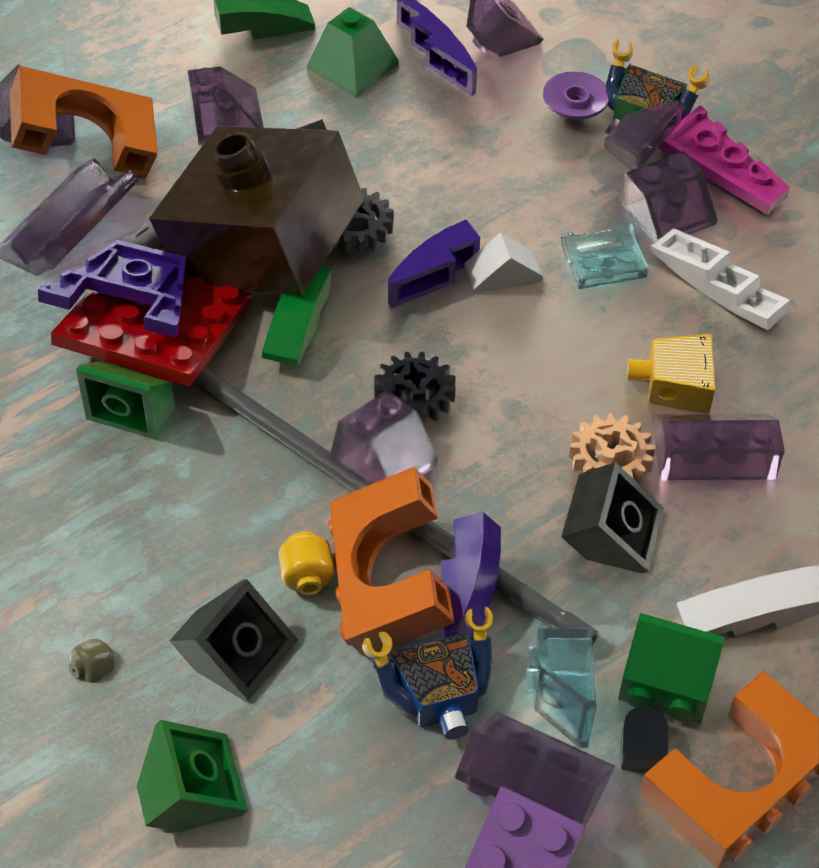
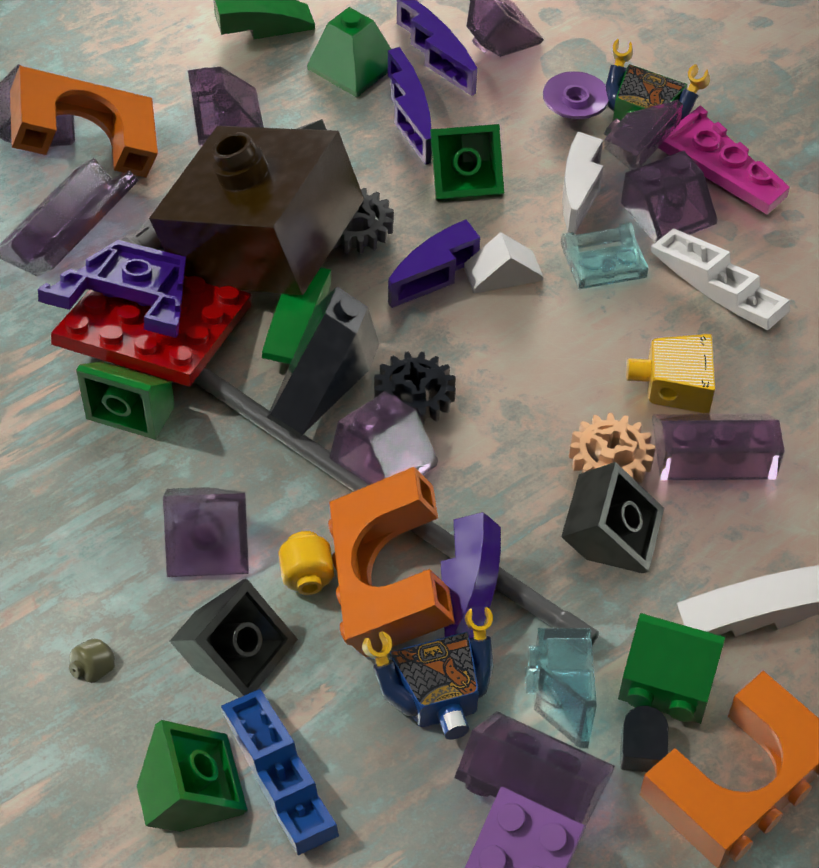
(205, 532): none -> clear purple slope
(280, 771): none -> blue slope
(327, 362): none -> black wedge
(410, 102): none -> dark purple slope
(467, 161): none -> green slope
(581, 179): none -> white slope

